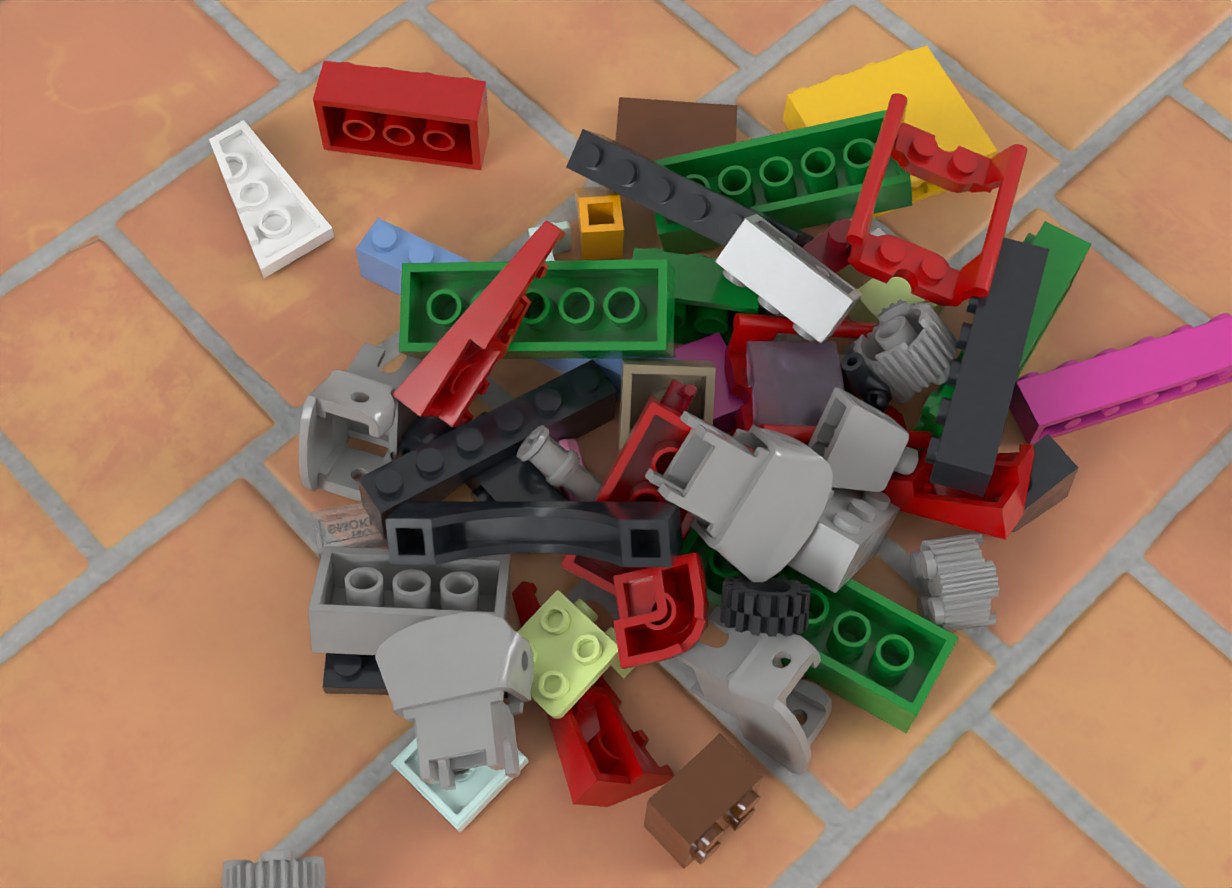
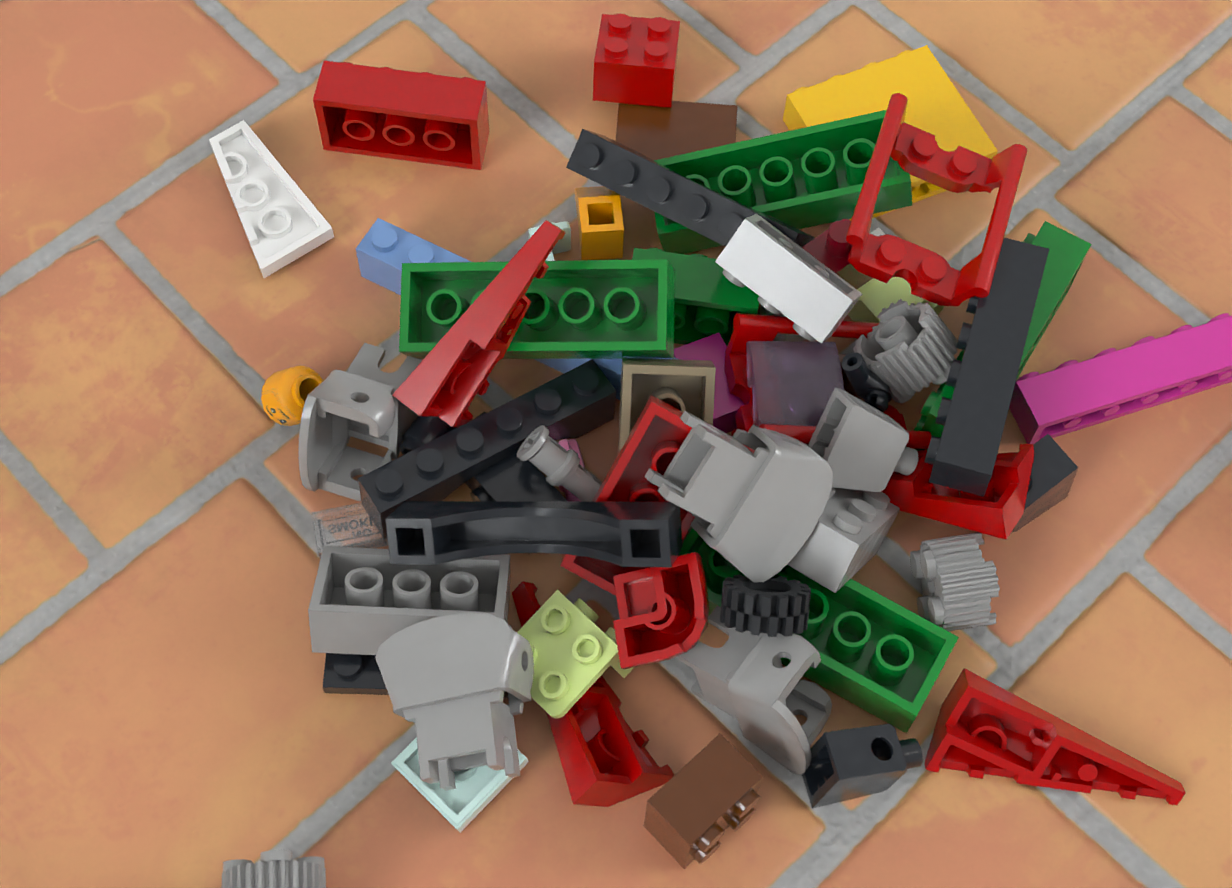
(286, 393): none -> light orange head
(636, 60): none -> red brick
(679, 395): dark red hand -> none
(858, 763): none -> black torso
(1005, 736): none -> red wedge

